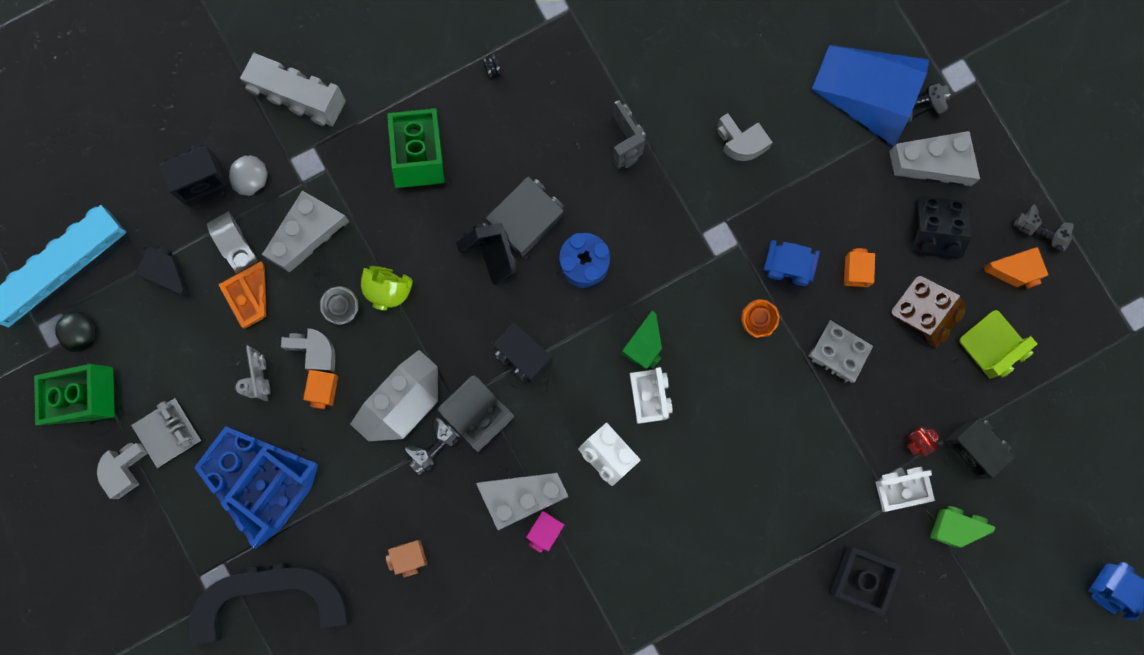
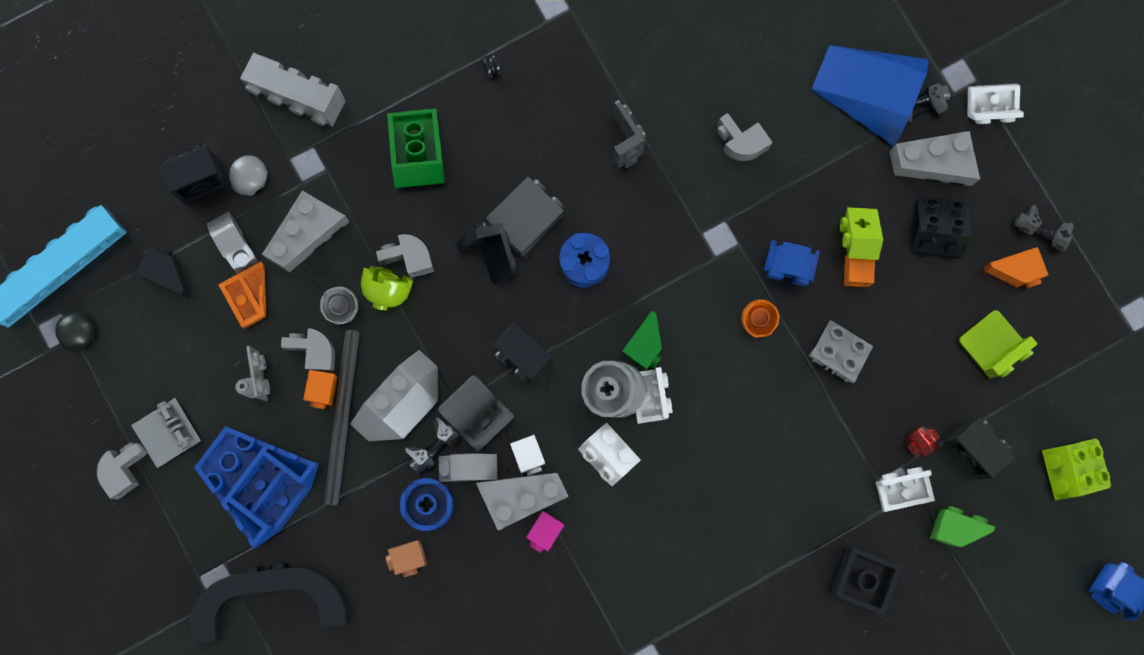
(74, 395): green slope -> none
(341, 418): none -> dark grey axle
(411, 251): none -> light grey brick
(416, 514): none -> blue brick
(468, 467): none -> light grey brick
(528, 455): none -> white brick
(627, 385): none -> light grey wheel
(862, 233): none -> lime brick
(930, 310): bracket -> none
(994, 103): none -> white bracket
(1076, 469): none -> lime bracket

